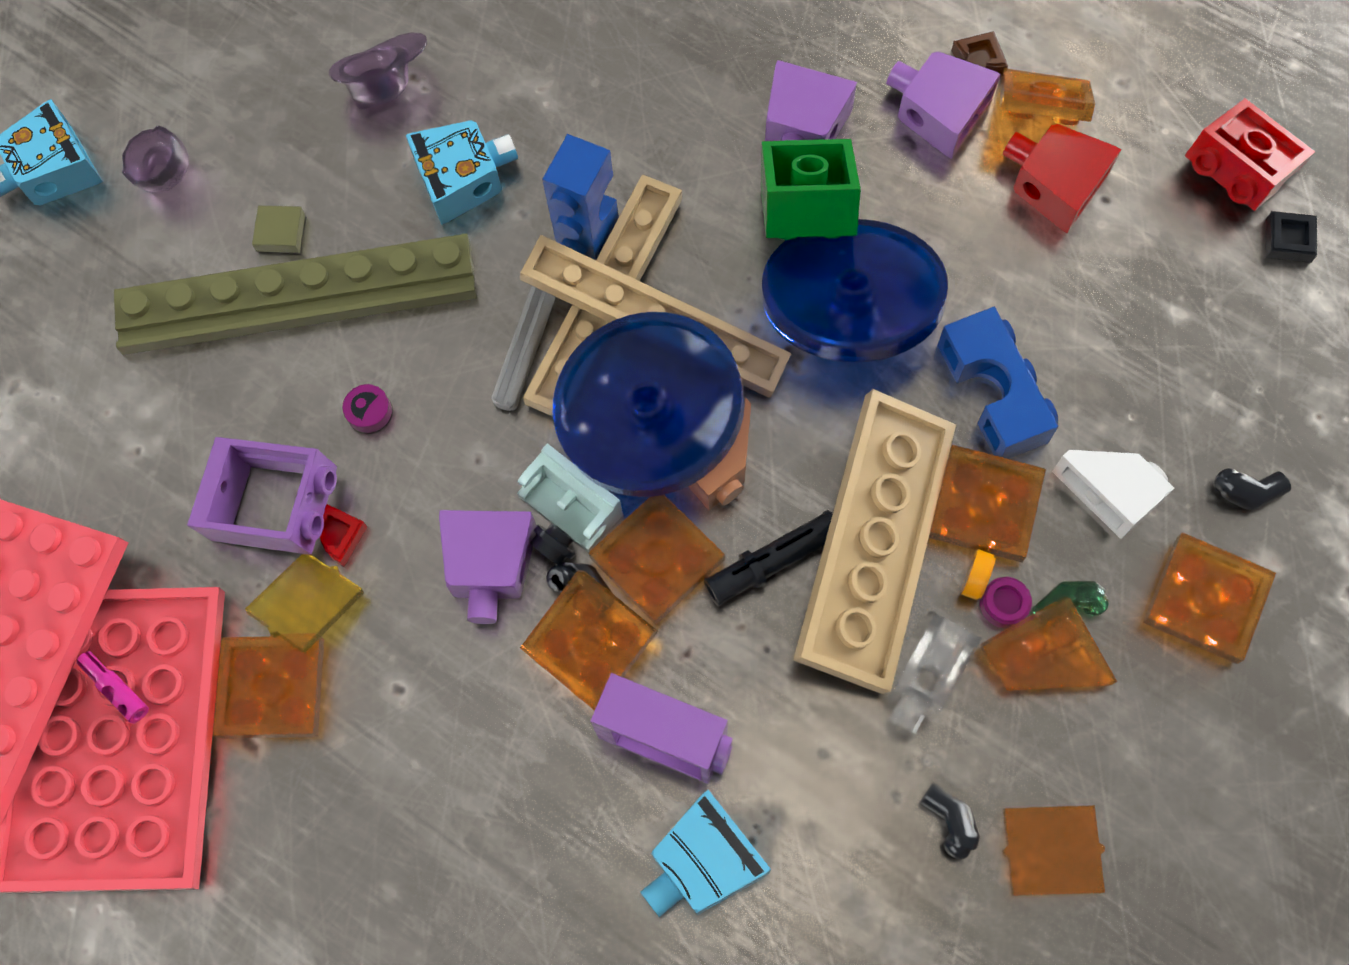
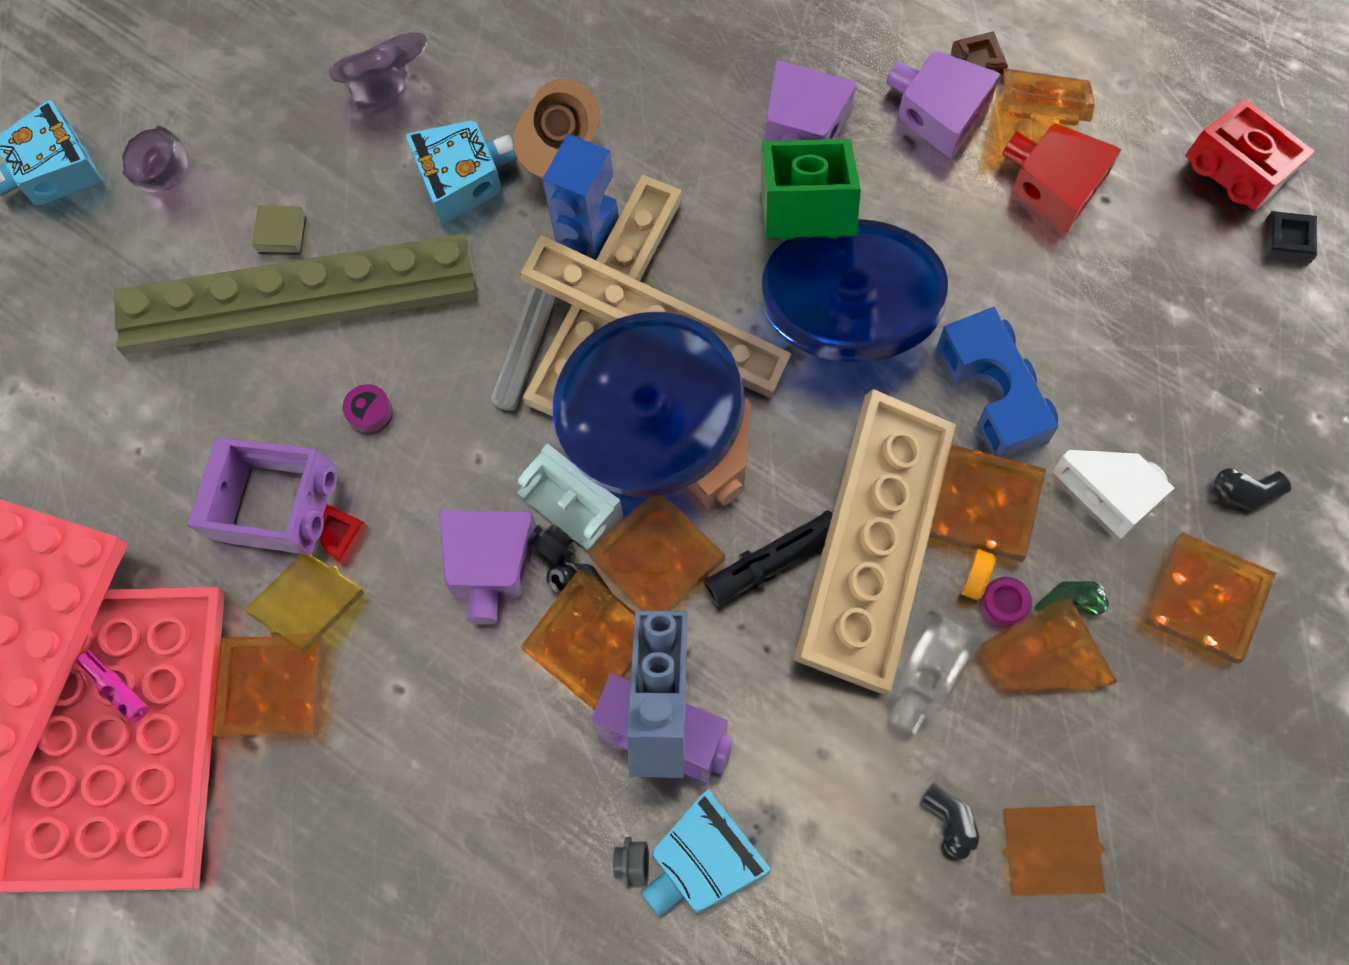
(554, 112): none -> medium nougat piece
(631, 862): none -> dark grey plate
(658, 695): none -> sand blue slope

